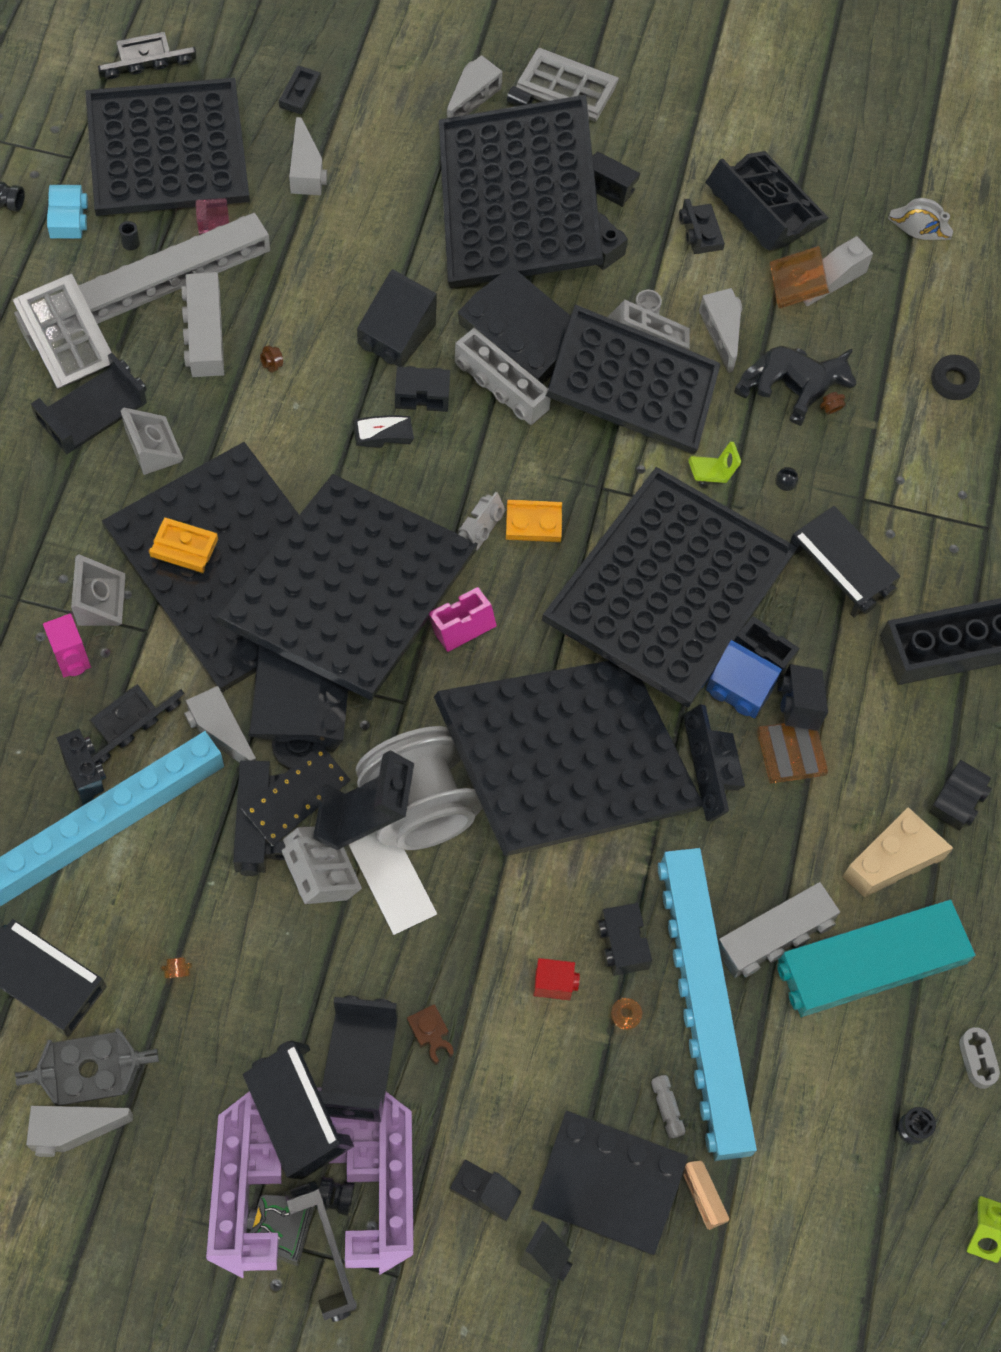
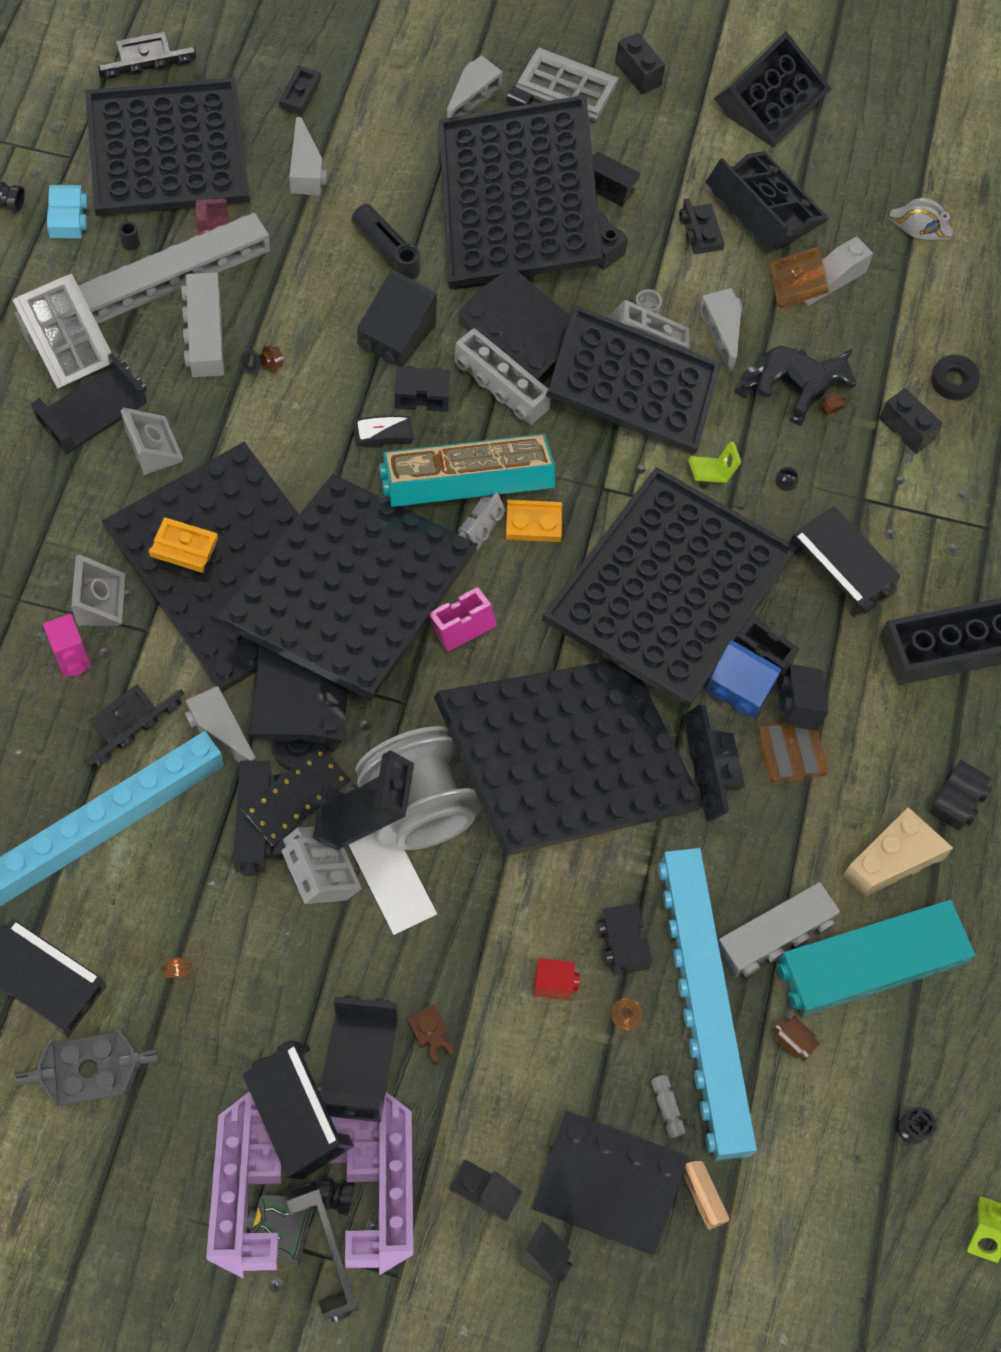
(64, 1128): light grey slope -> none
(83, 771): black plate -> none
(244, 360): none -> black hinge
(389, 243): none -> black piece
(467, 470): none -> brick
(640, 63): none -> black brick
(773, 91): none -> black slope
(795, 1037): none -> reddish brown brick
(911, 420): none -> black brick
(972, 1059): light grey beam -> none

